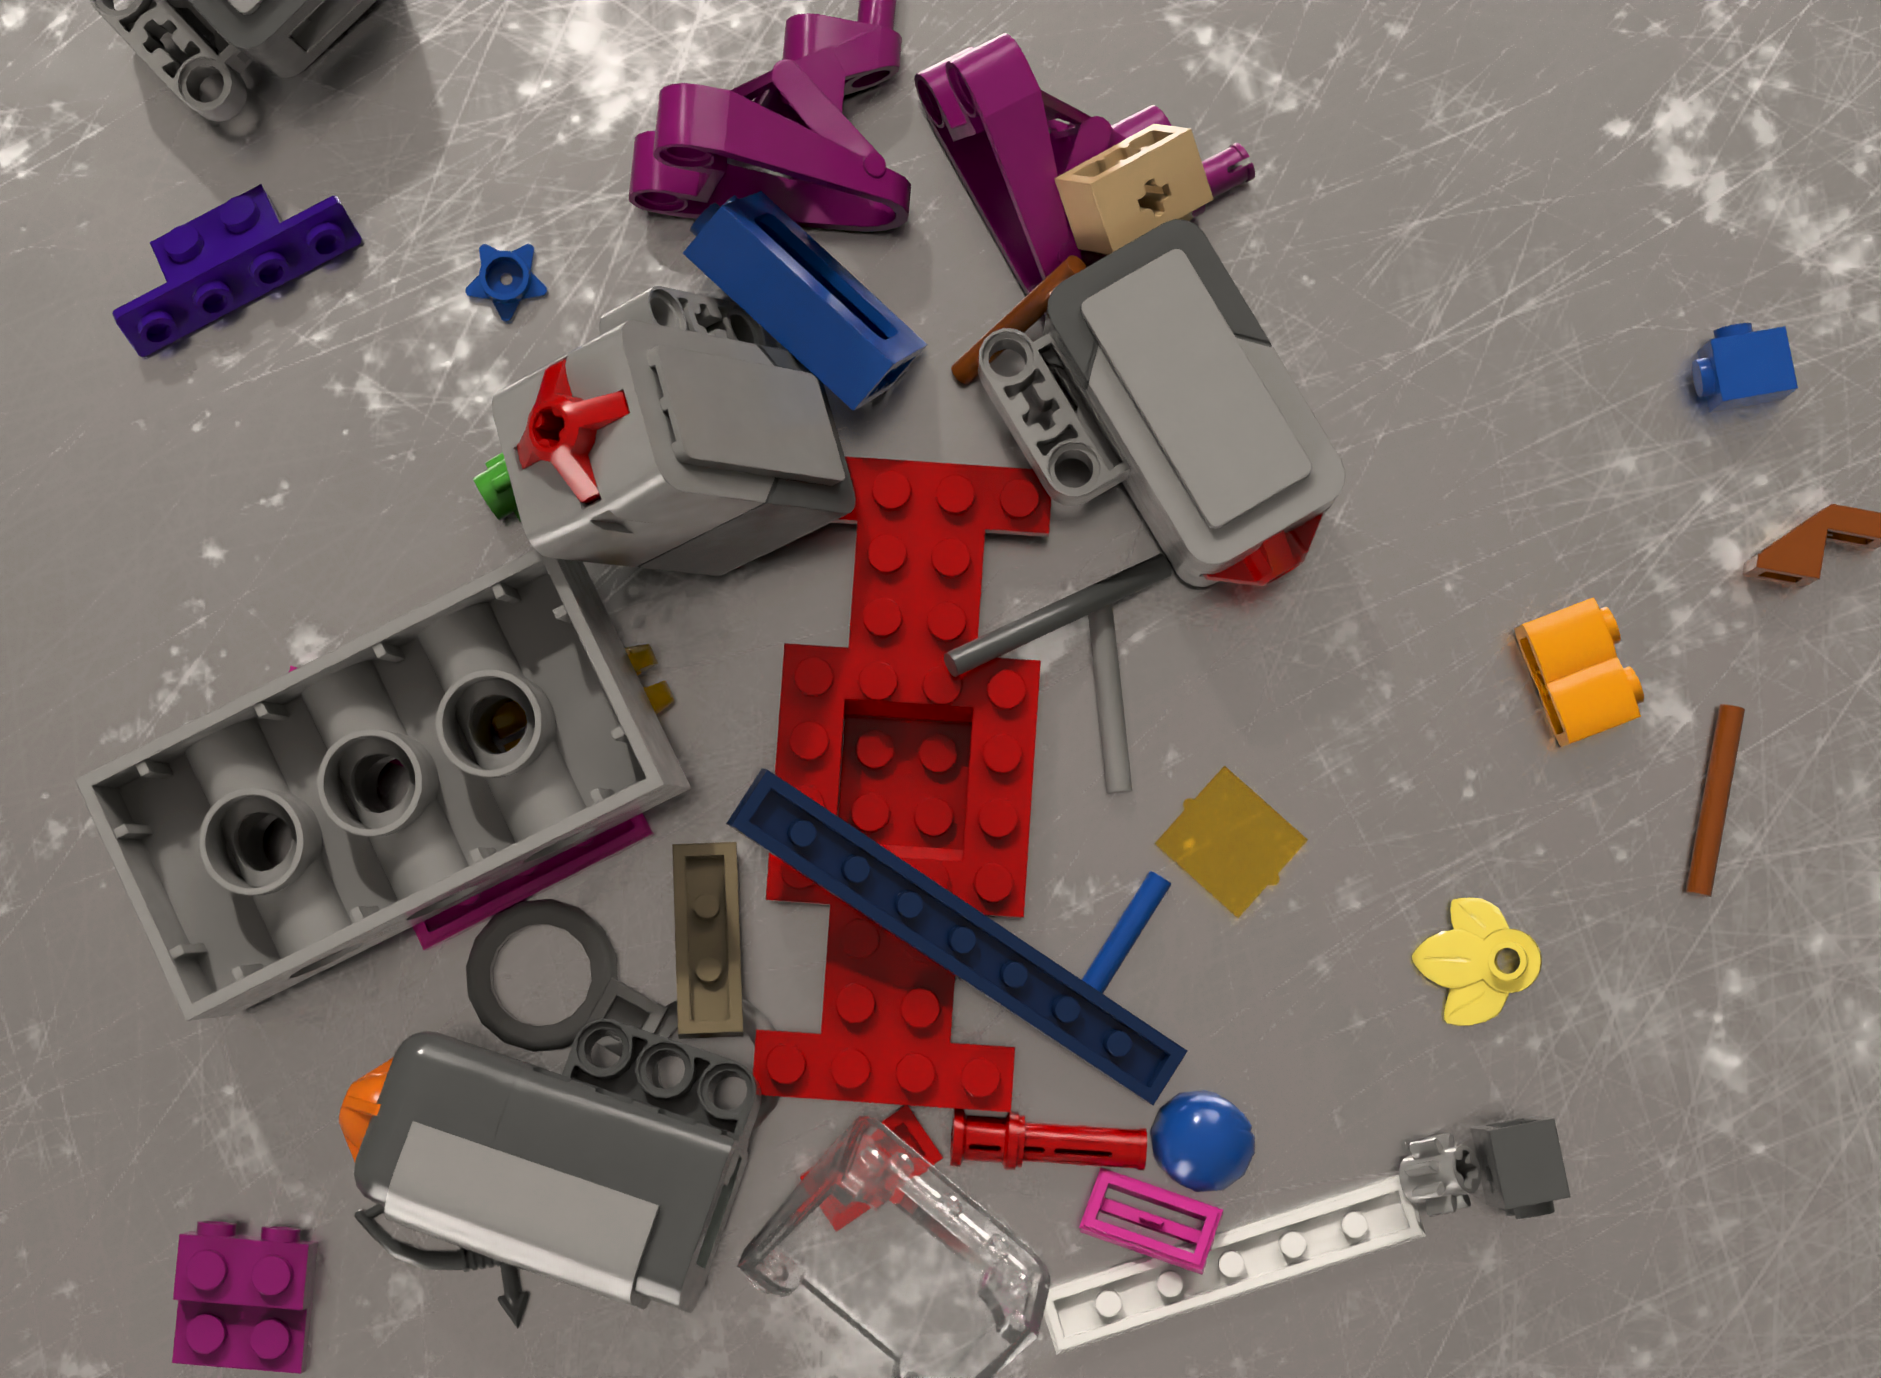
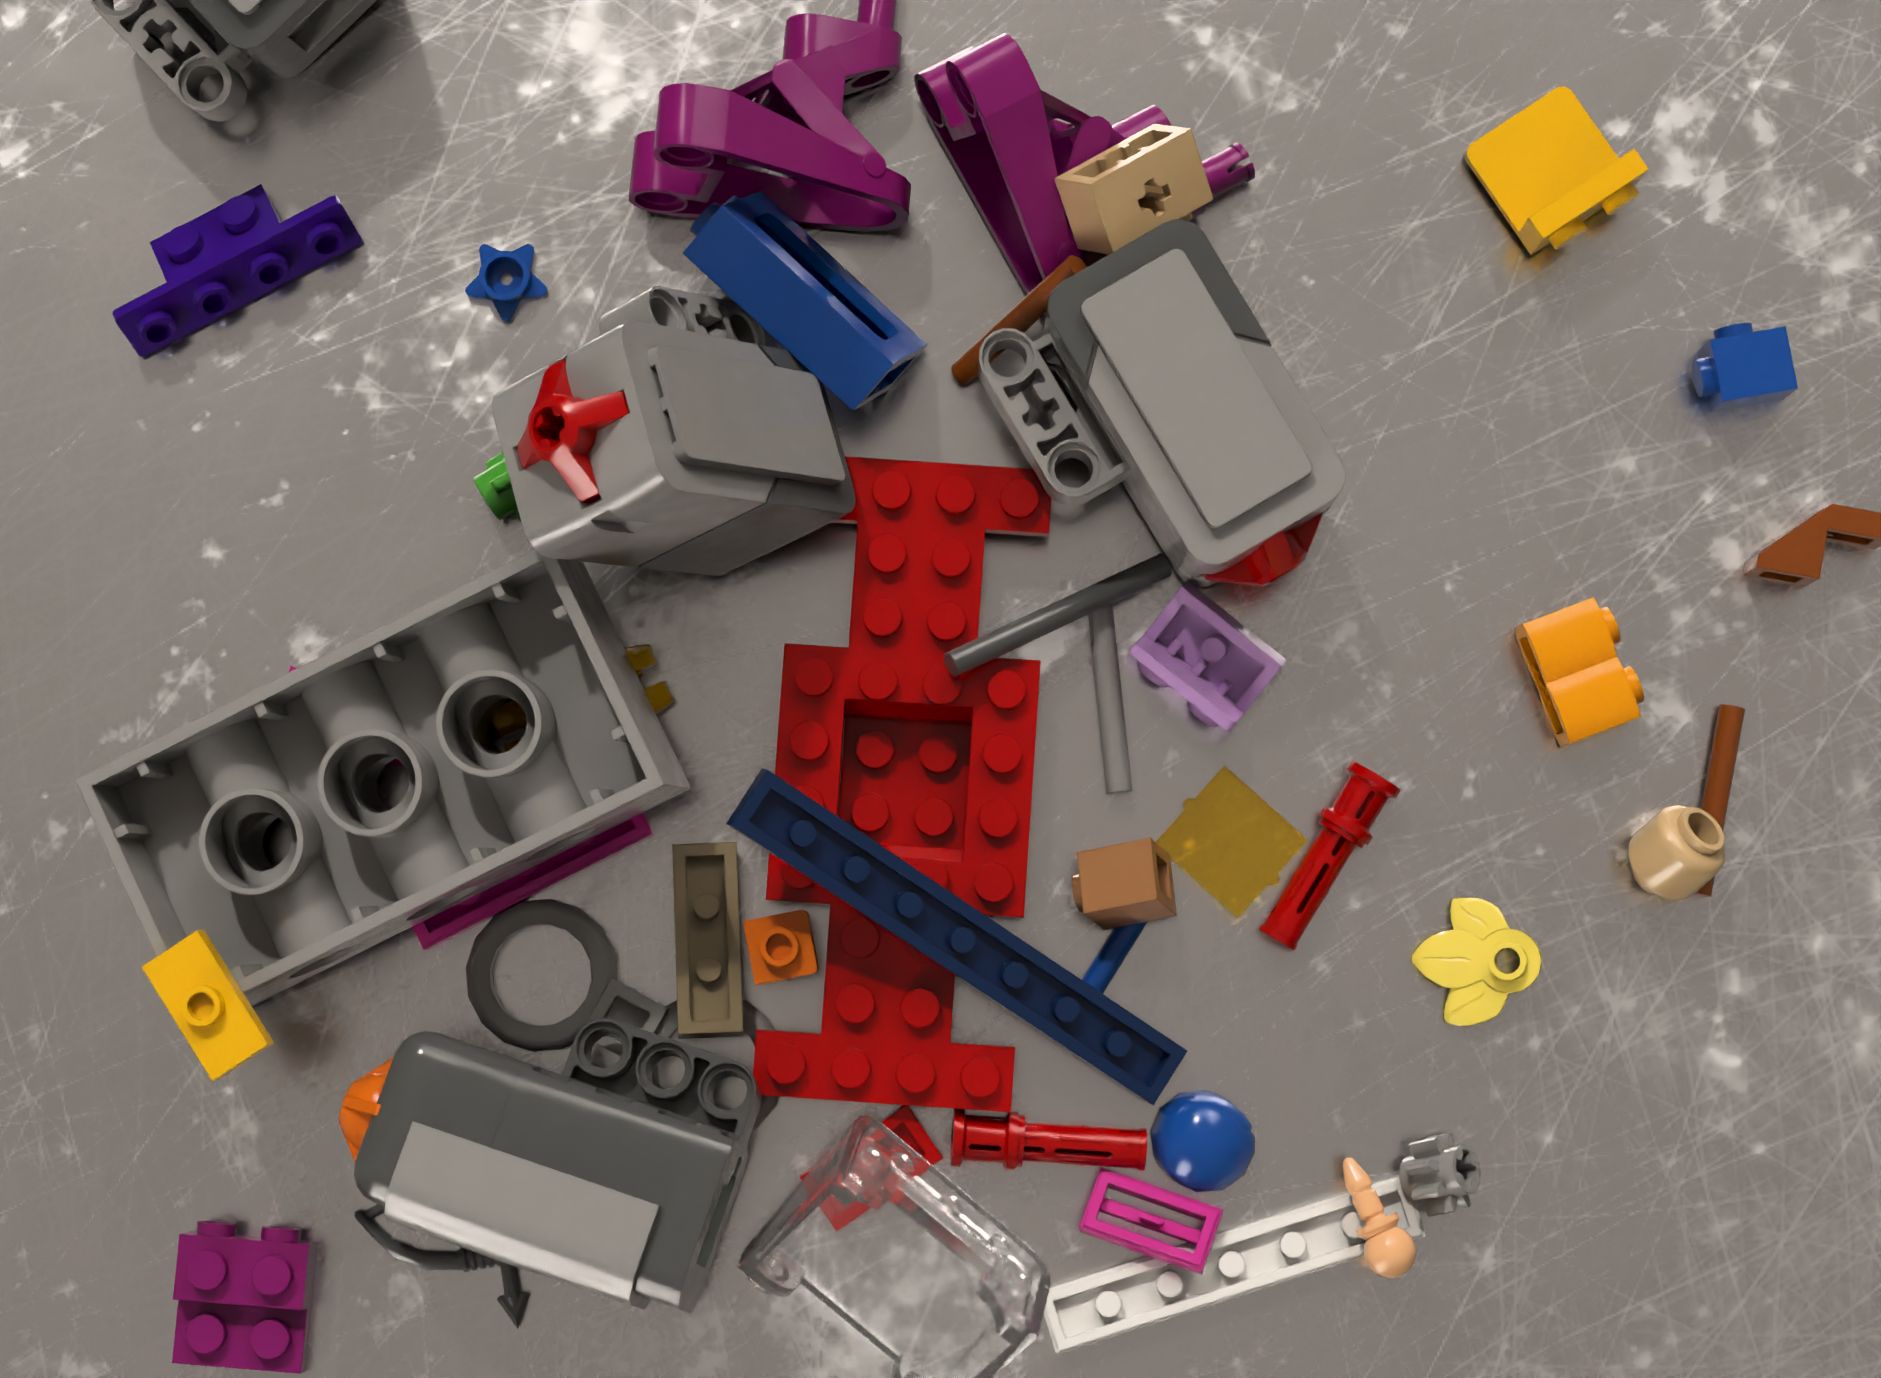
(207, 1005): none -> yellow plate
(781, 947): none -> orange bracket
(1124, 884): none -> medium nougat brick
(1206, 658): none -> lavender bracket
(1343, 829): none -> red pin
(1387, 1247): none -> light nougat bar
(1521, 1165): dark grey brick -> none
(1553, 170): none -> yellow bracket
(1677, 852): none -> tan head

